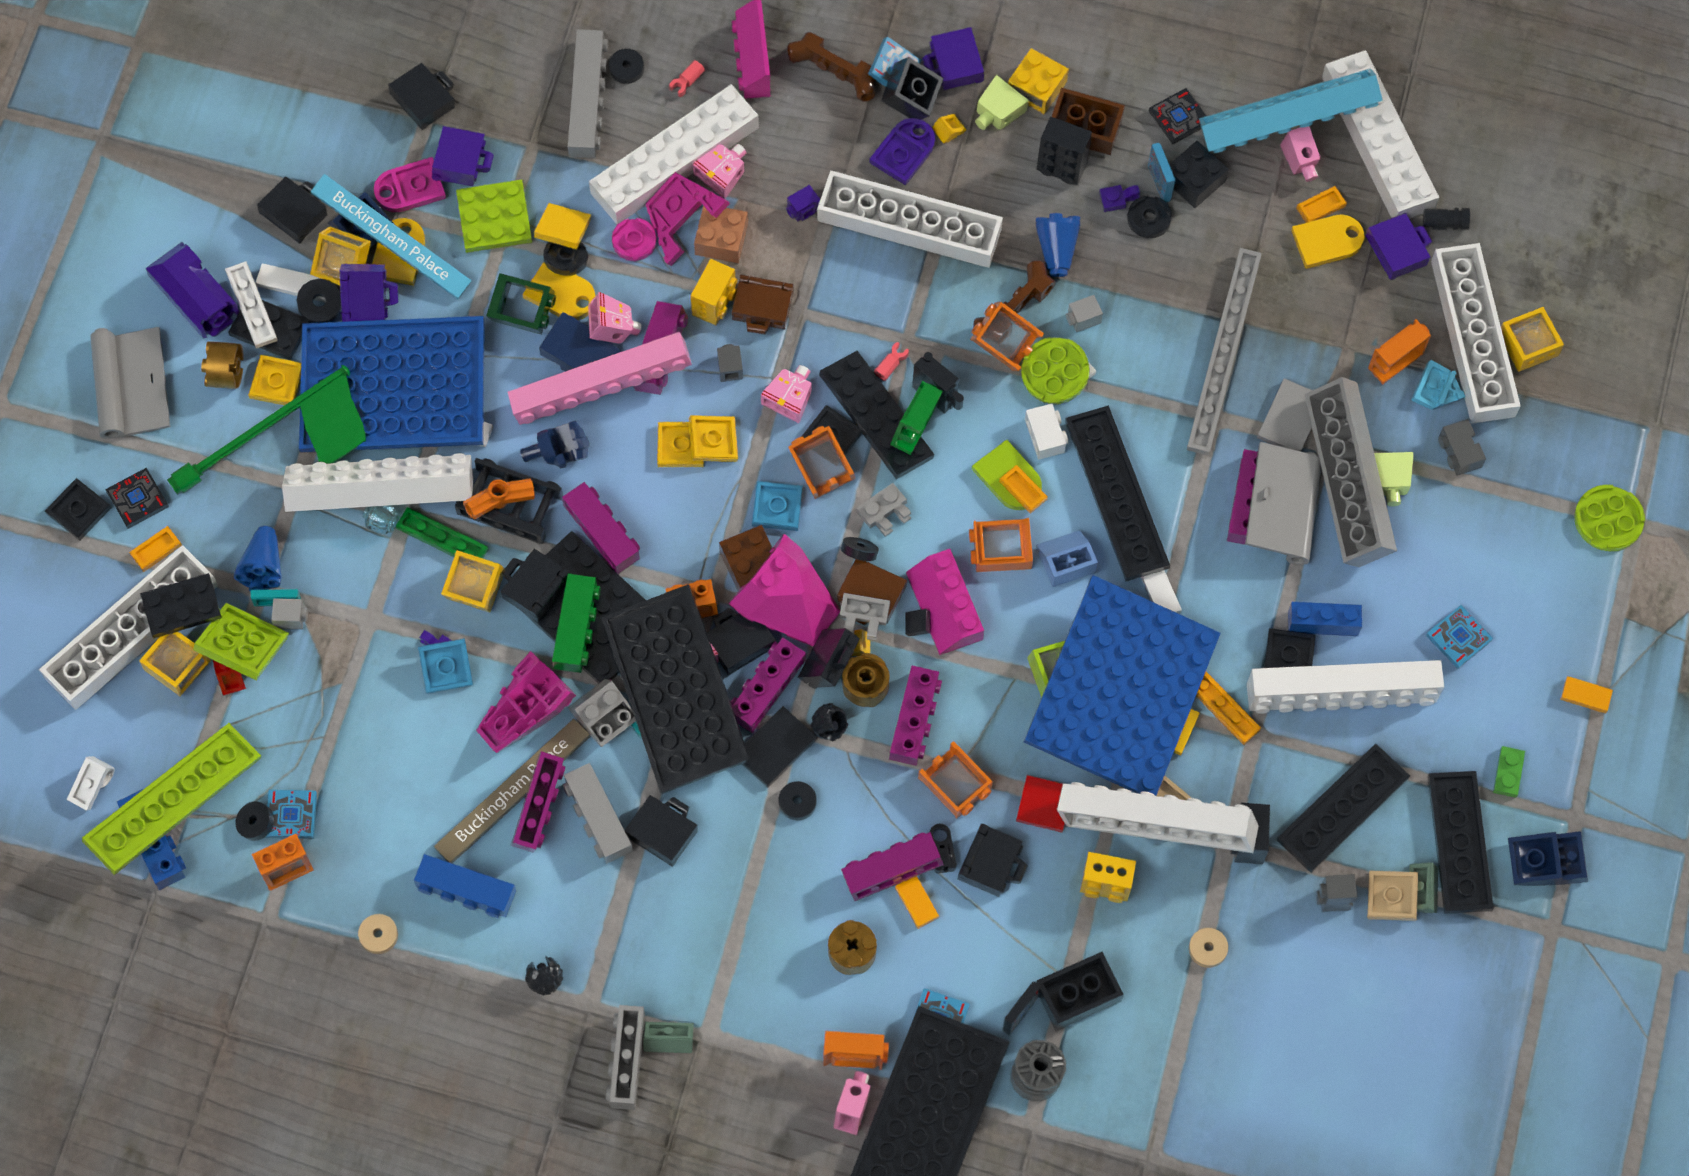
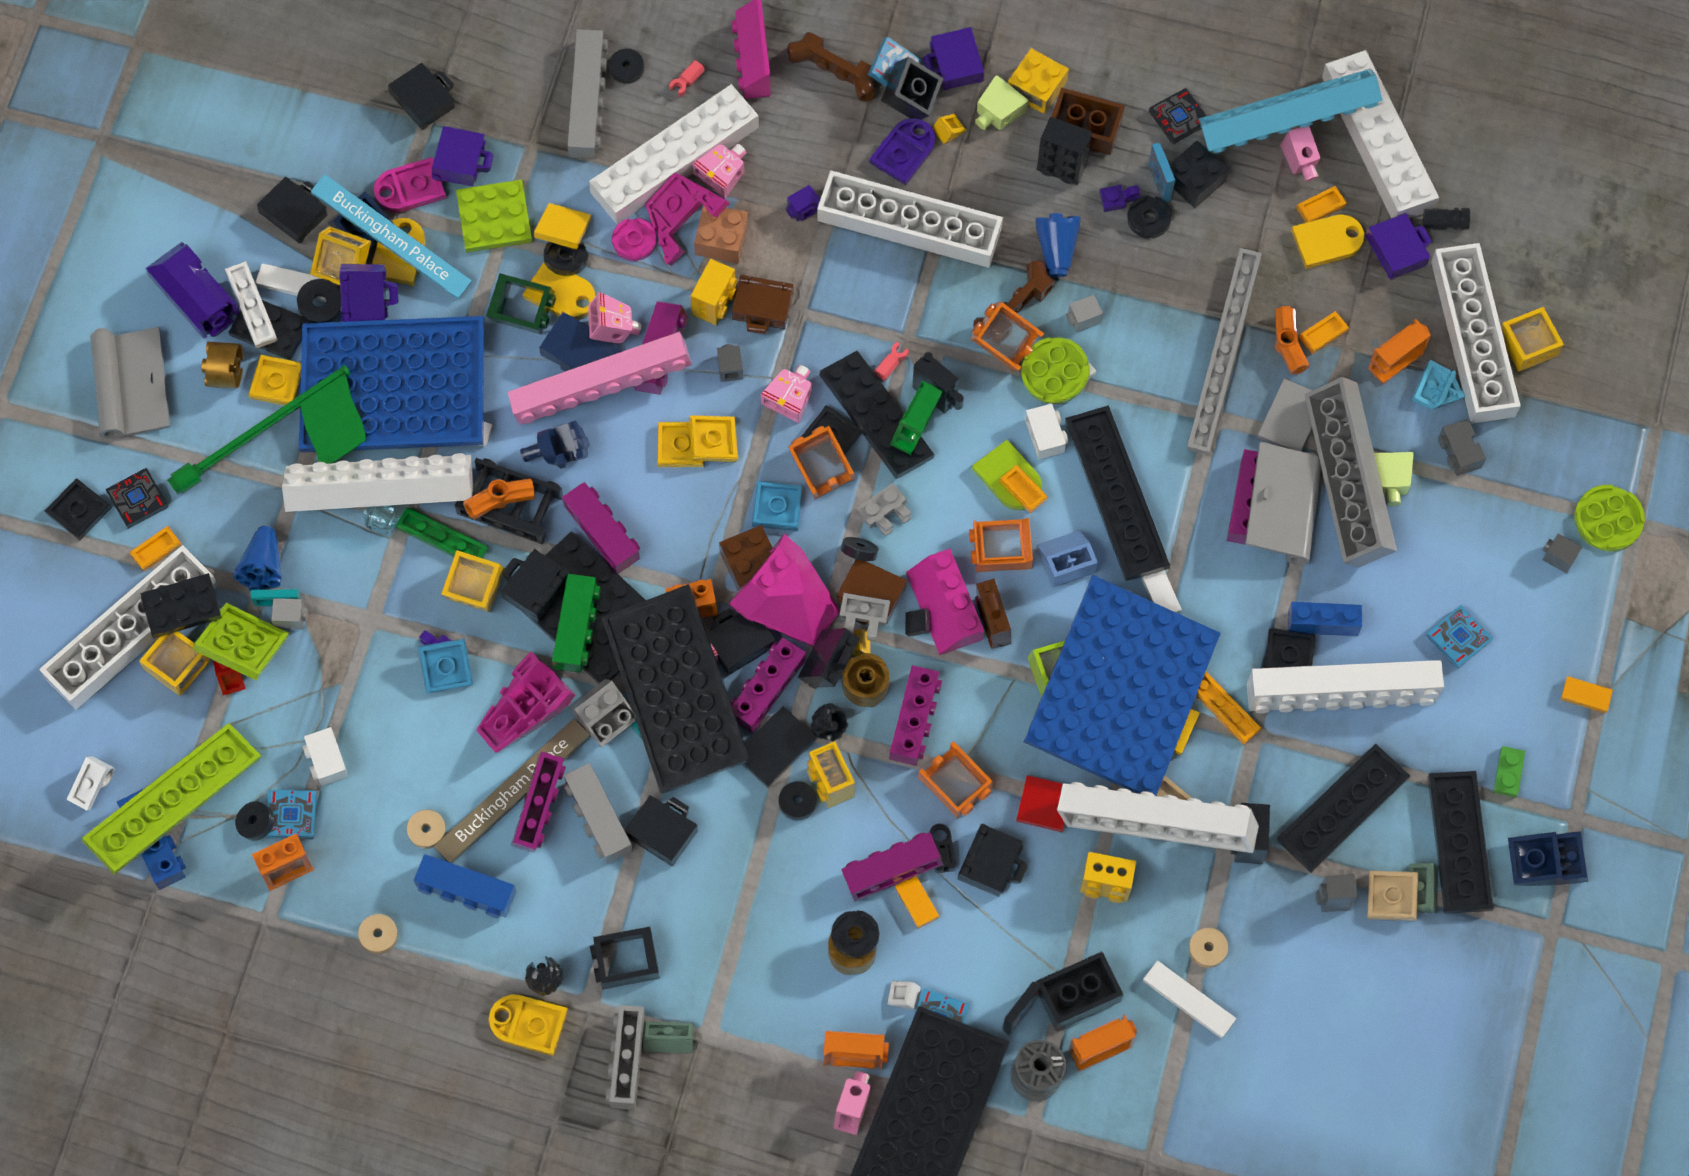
(326, 757): none -> white brick
(419, 821): none -> tan piece
(530, 1023): none -> yellow tile
(649, 974): none -> black window
(831, 775): none -> yellow piece
(855, 948): none -> black tile
(904, 994): none -> white slope
(993, 614): none -> reddish brown piece
(1102, 1043): none -> orange window
(1189, 999): none -> white tile
(1286, 329): none -> orange piece
(1324, 332): none -> light orange tile
(1561, 553): none -> dark grey brick

